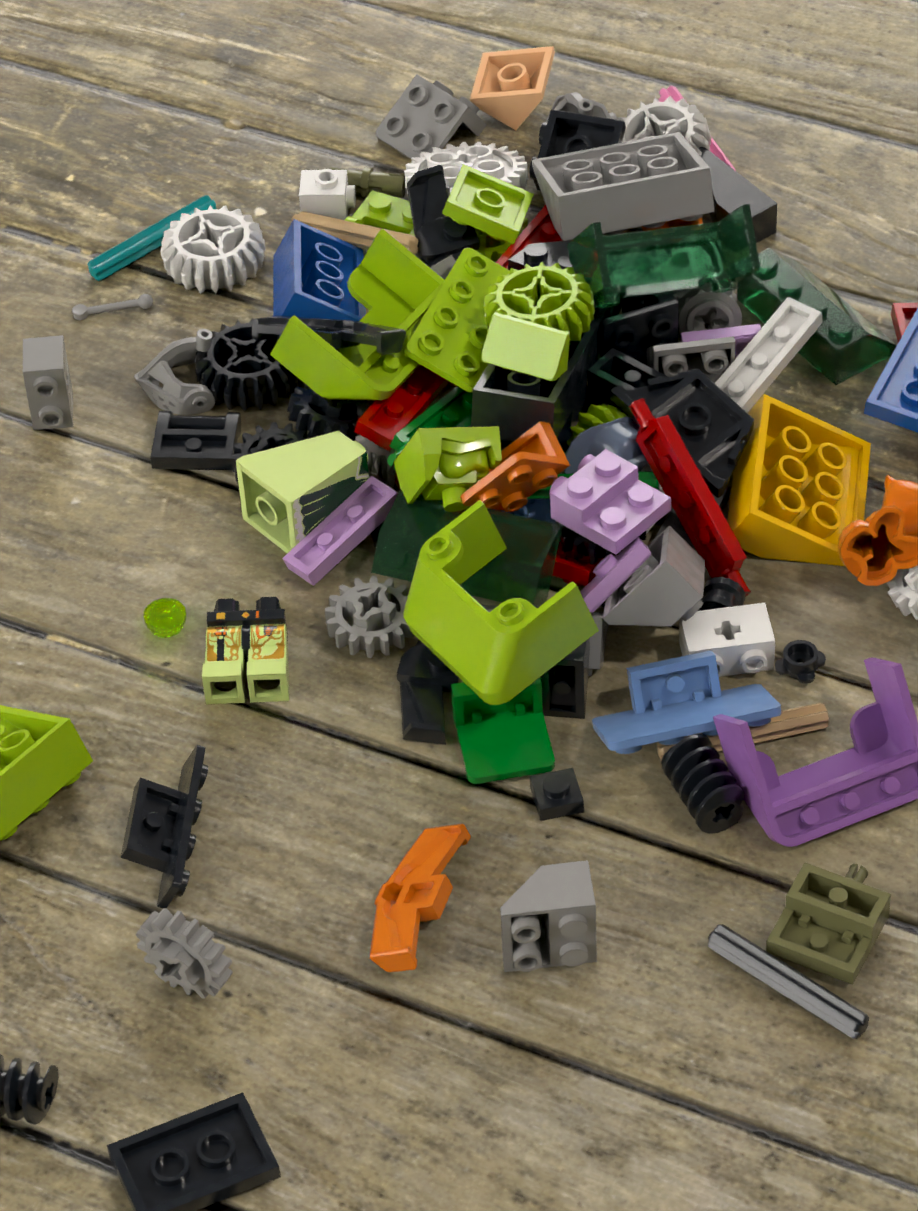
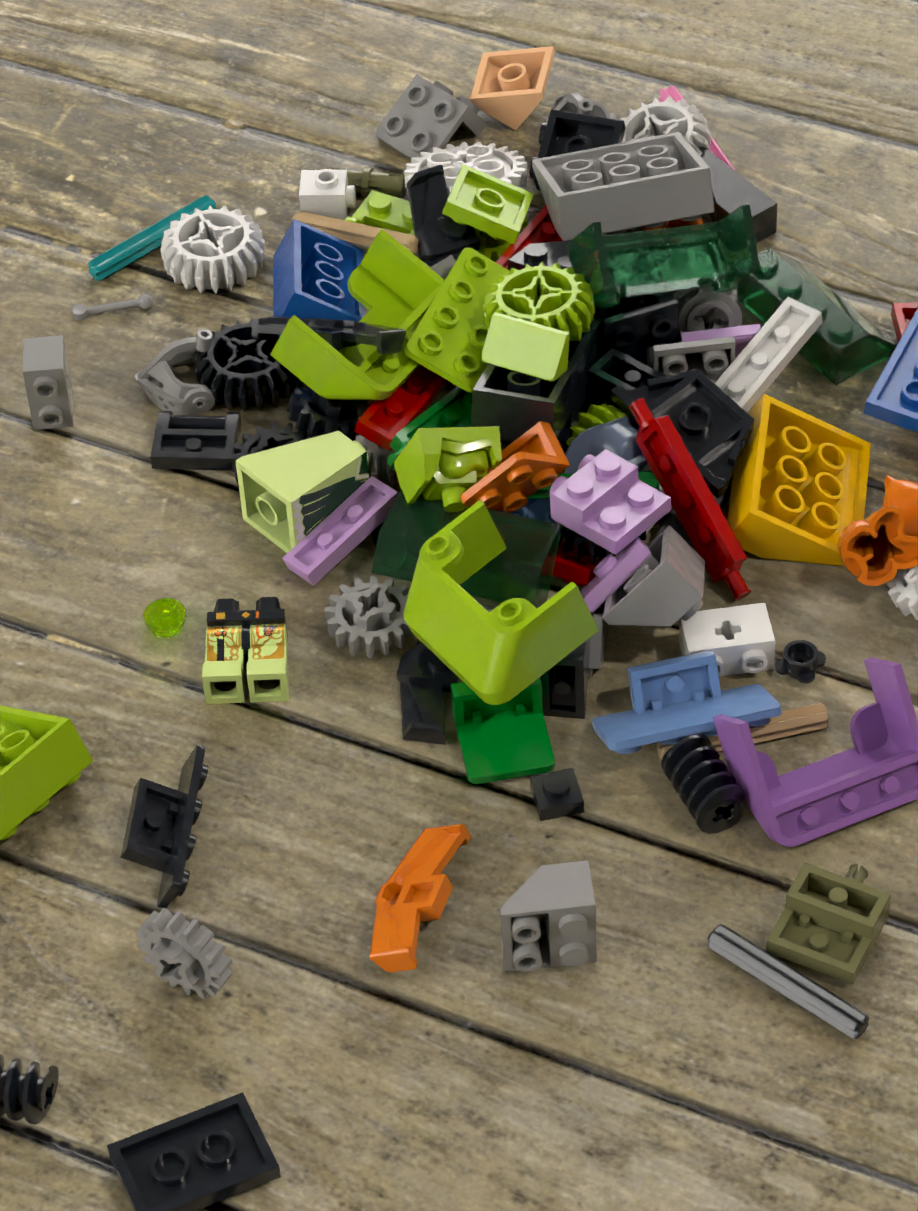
(722, 593): black wheel -> none

